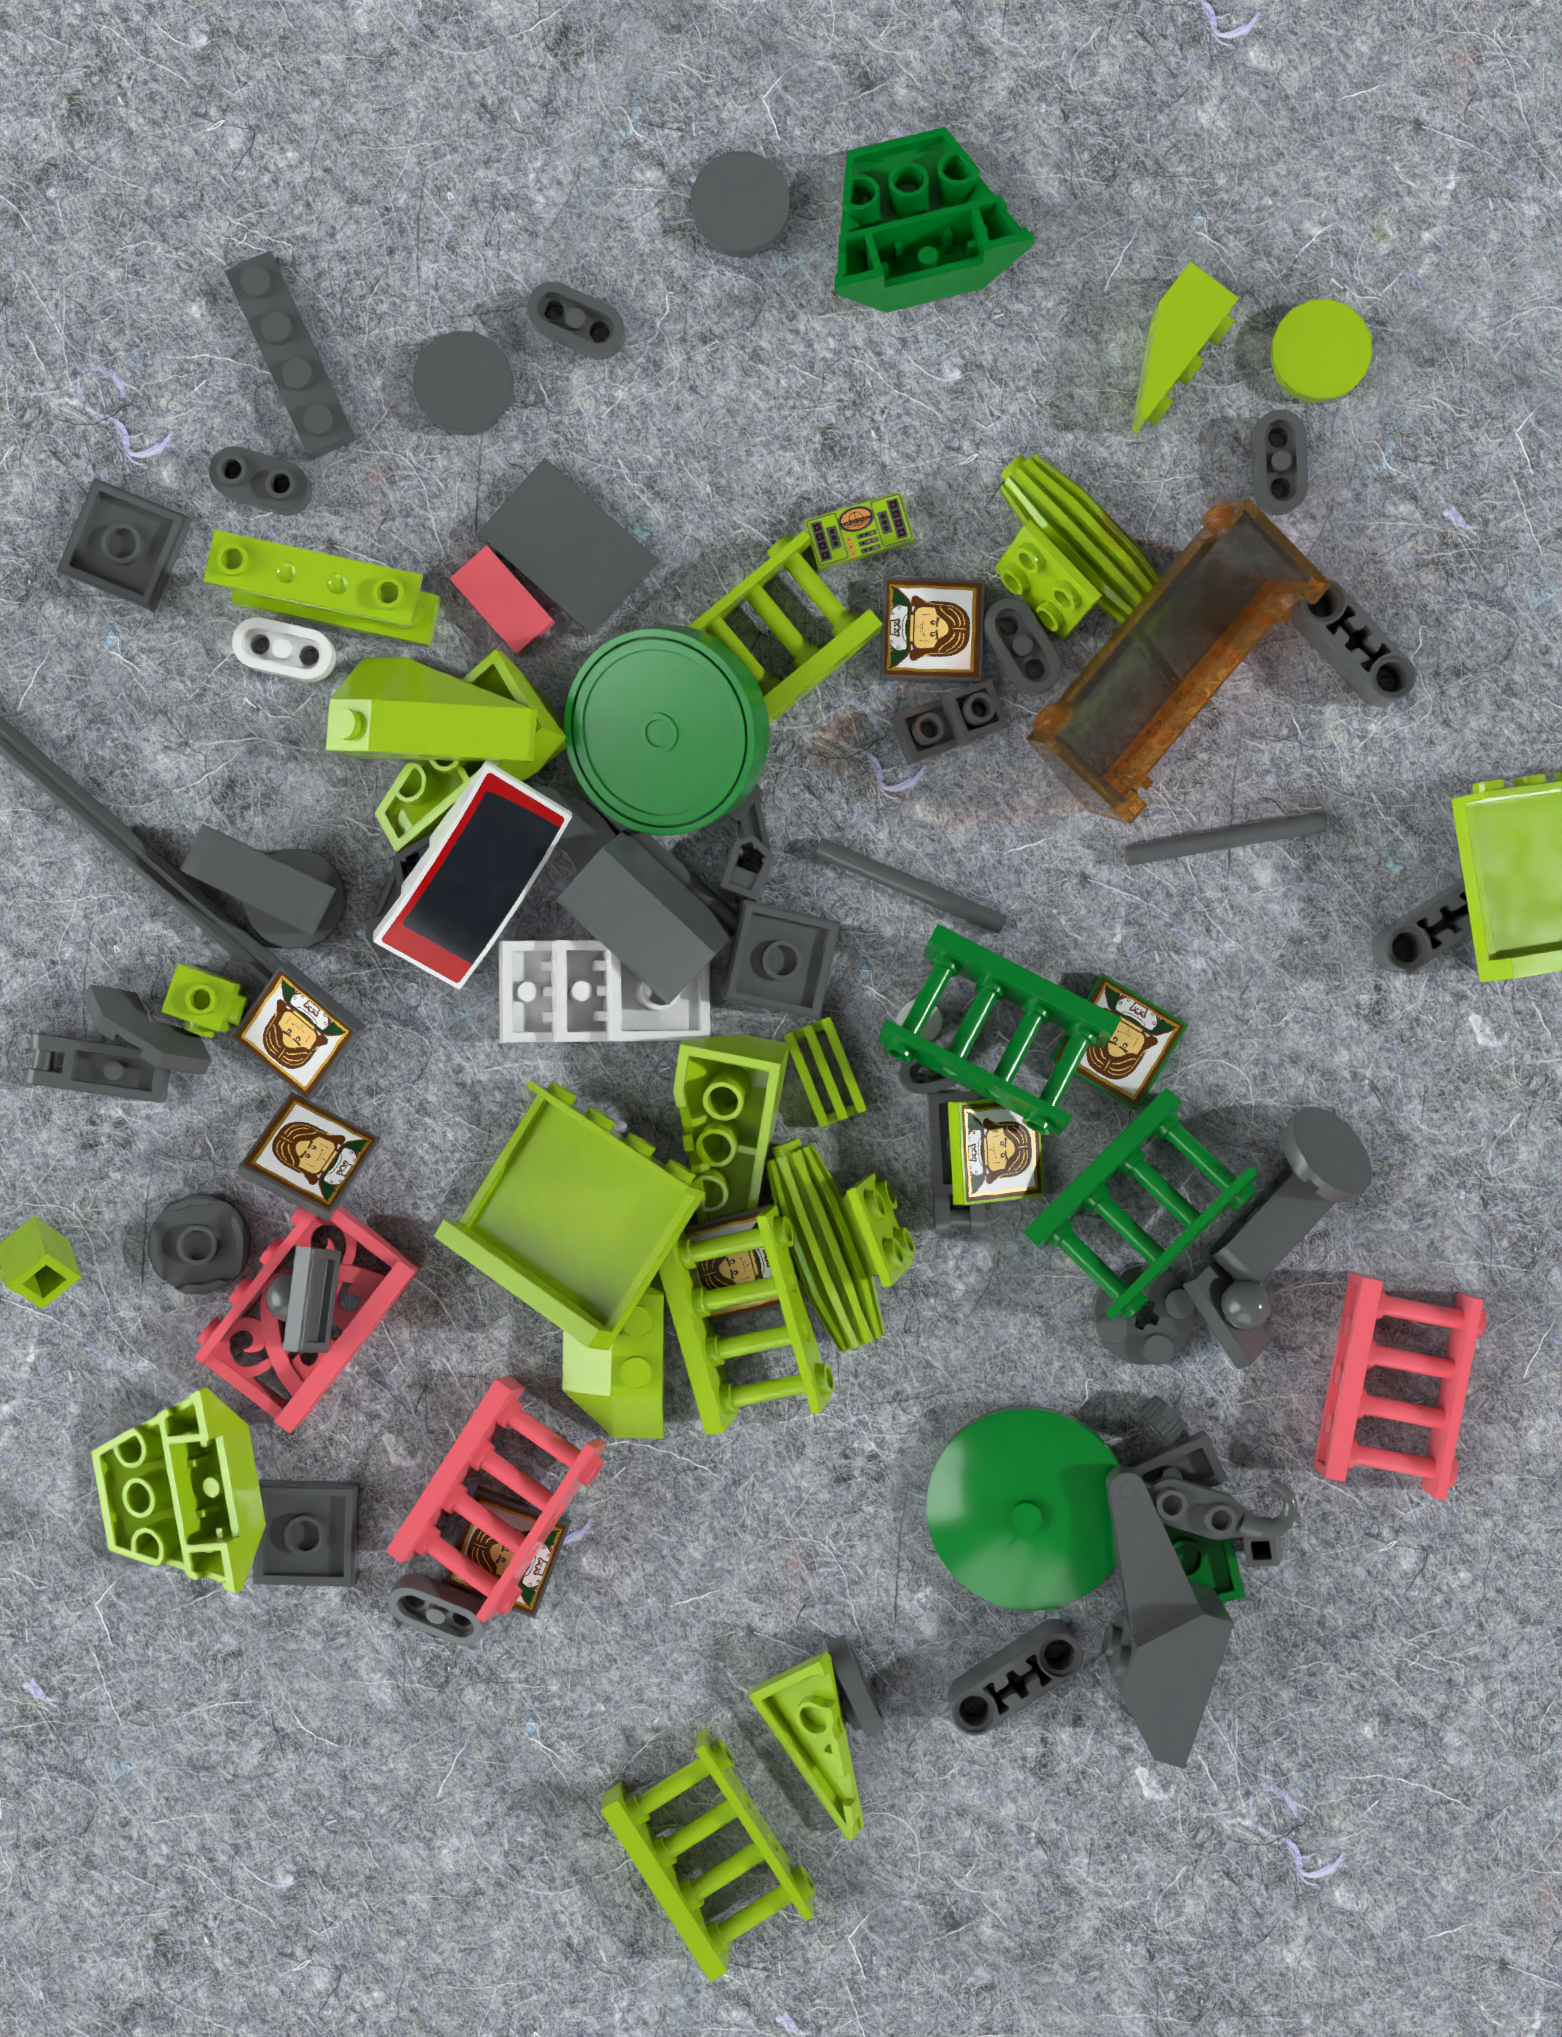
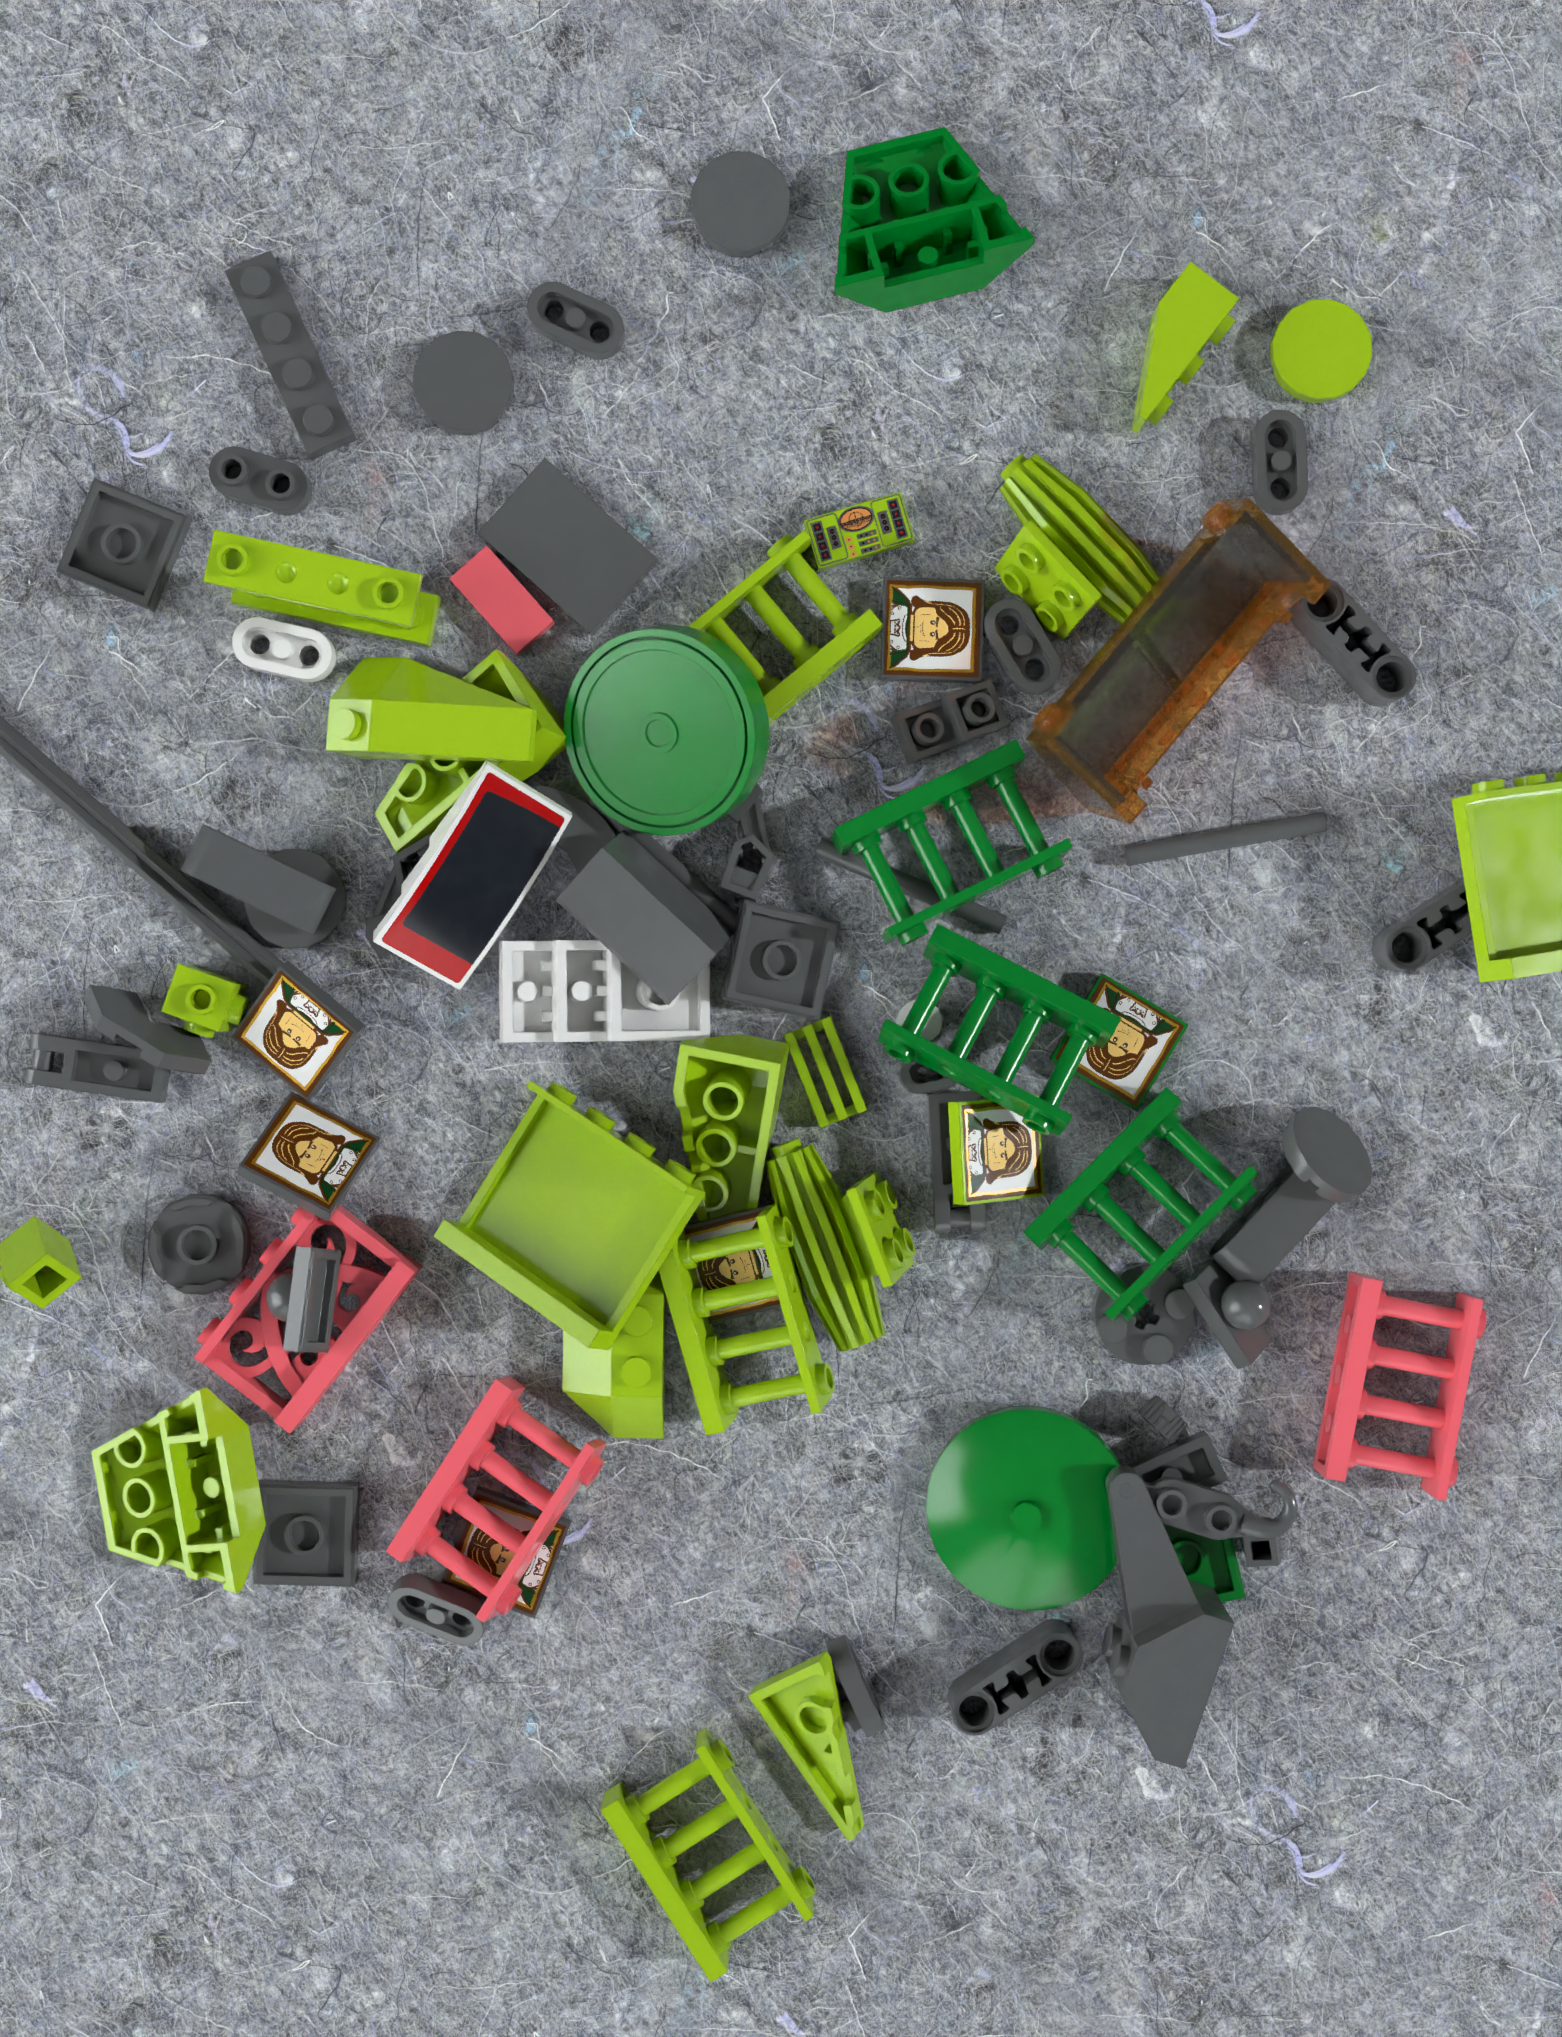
(952, 792): none -> green fence

